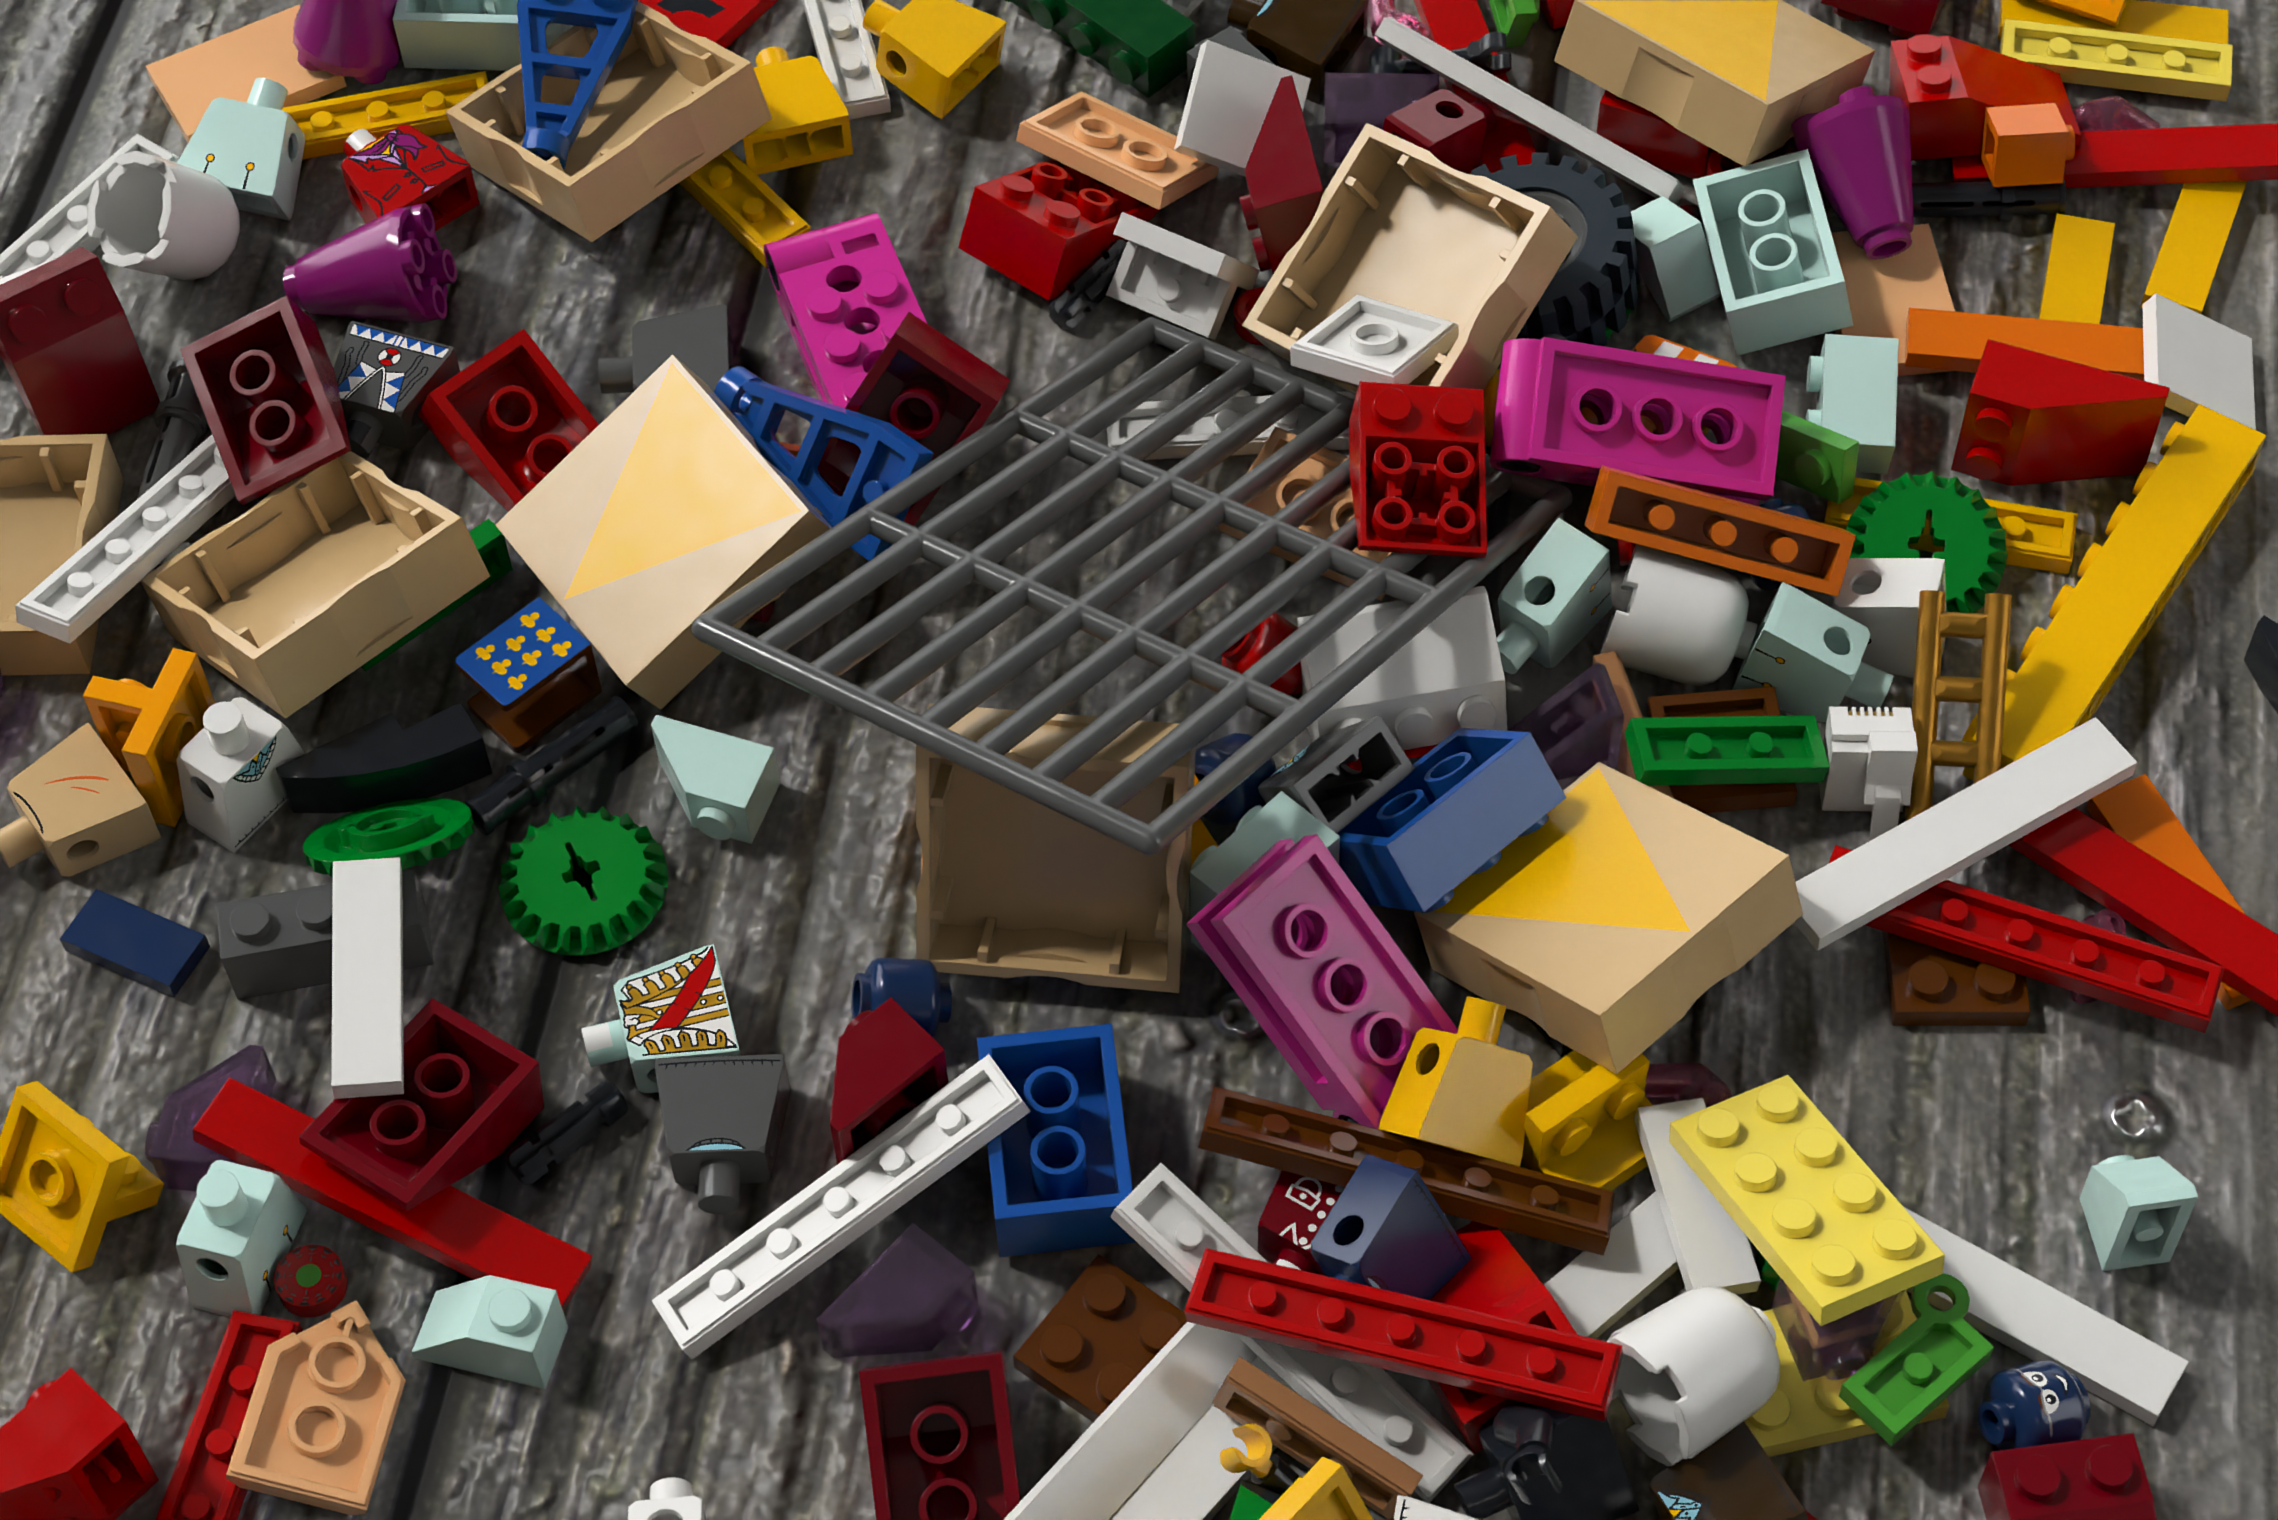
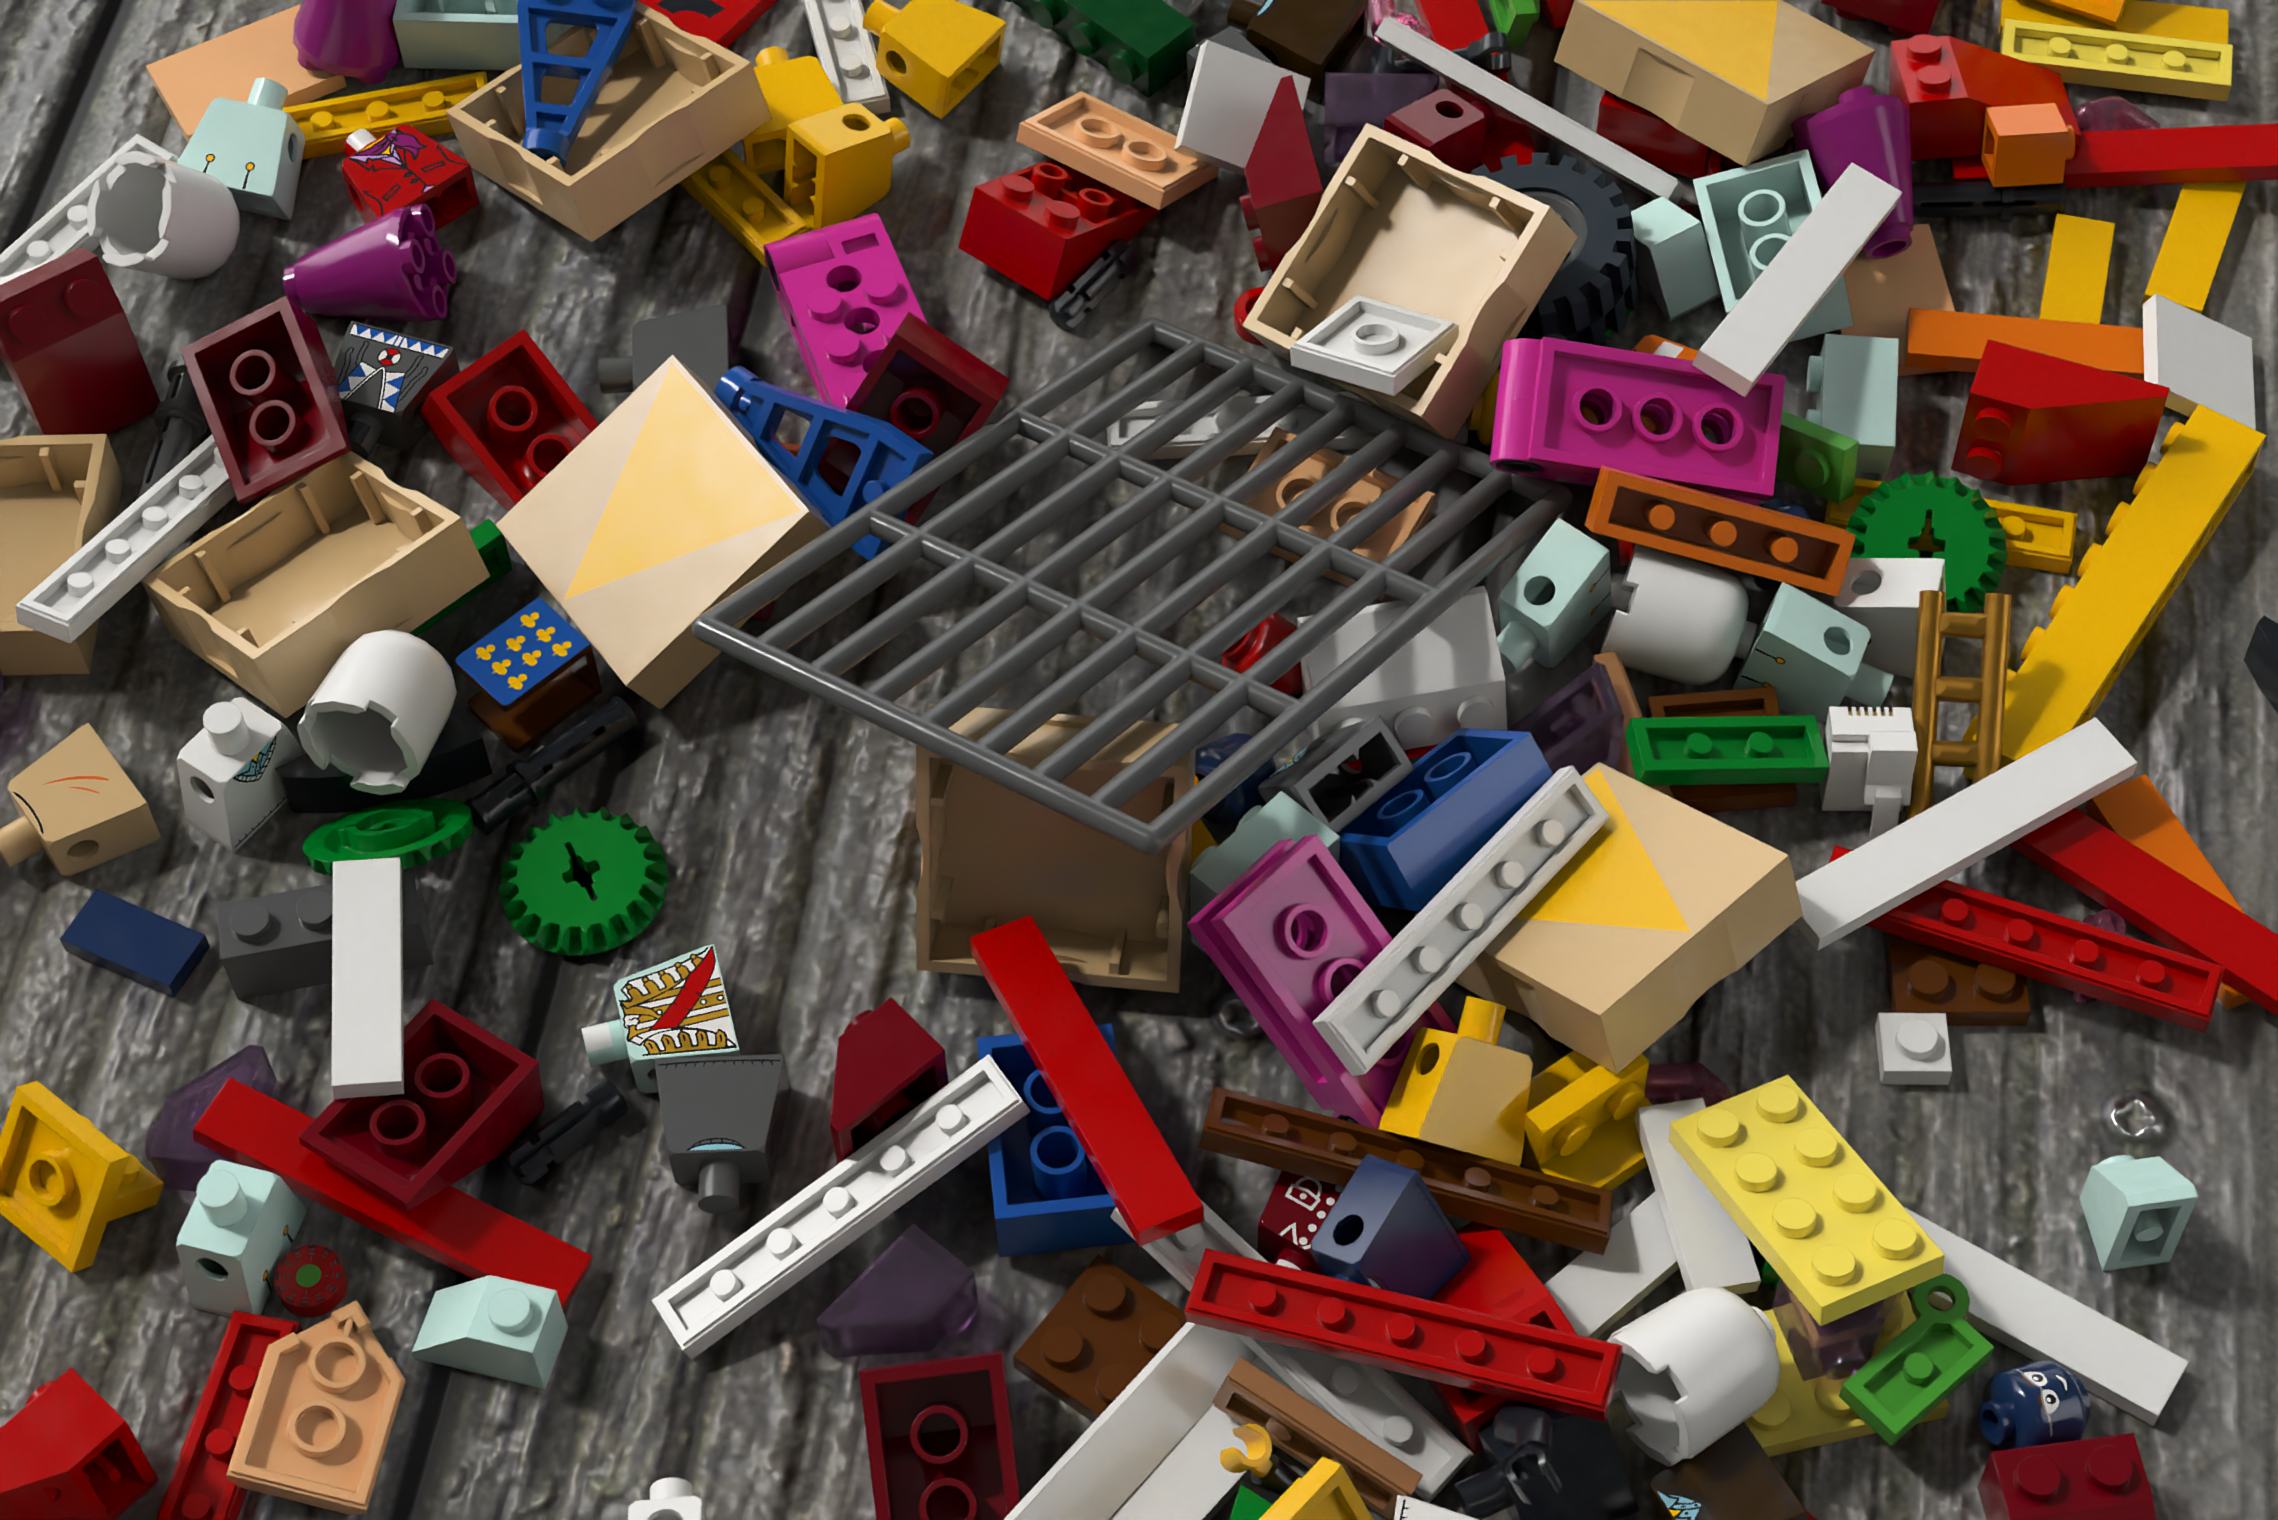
(151, 726): light orange bracket -> none
(379, 711): none -> white cylinder
(717, 777): light aqua slope -> none
(840, 163): none -> yellow torso
(910, 983): dark blue head -> none
(1087, 1081): none -> red tile
(1176, 277): white bracket -> none
(1418, 469): red slope -> none
(1460, 921): none -> white tile
(1796, 280): none -> white tile
(1913, 1048): none -> white plate

